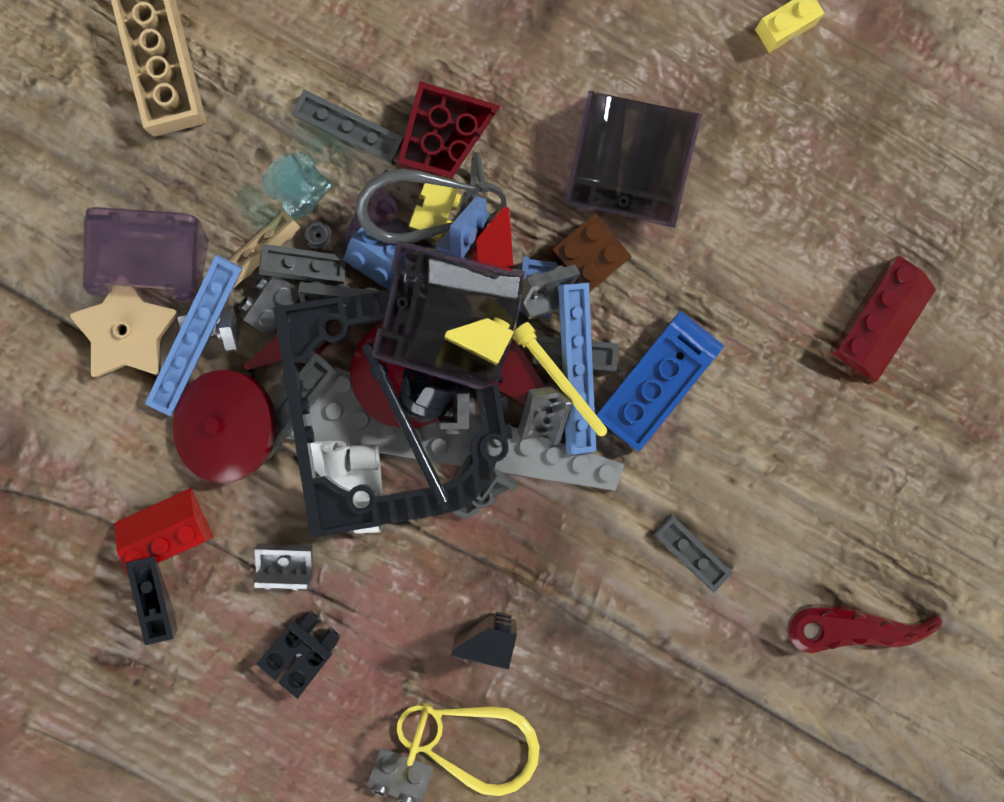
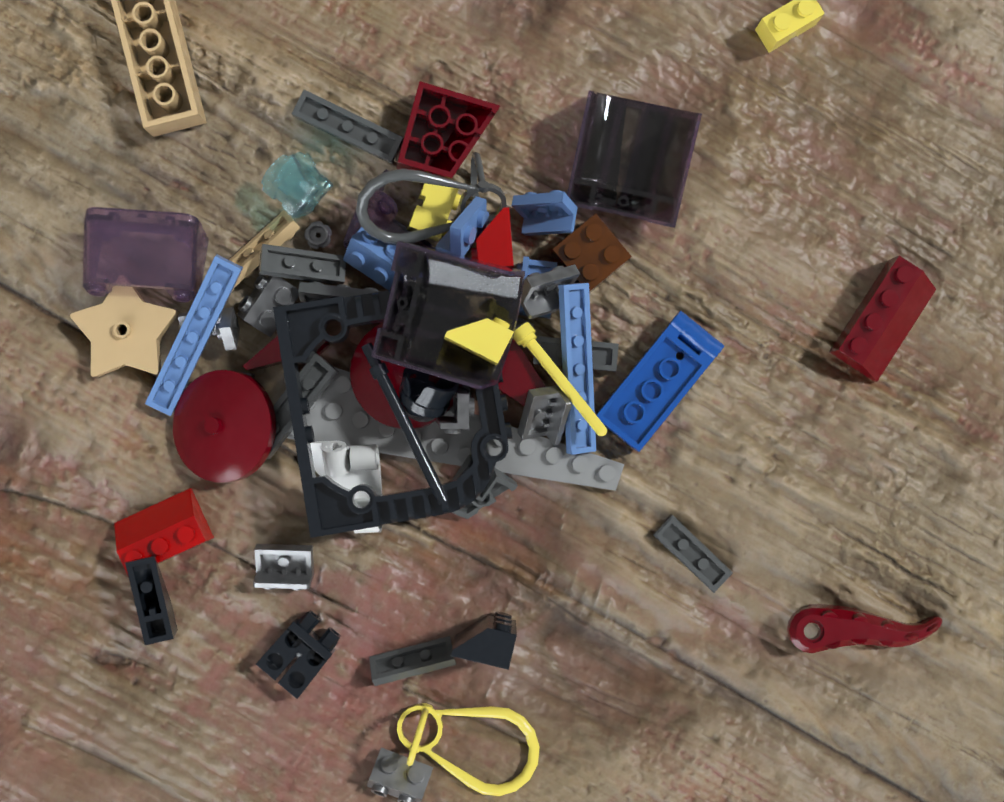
(411, 661): none -> dark grey plate
(546, 212): none -> medium blue bracket

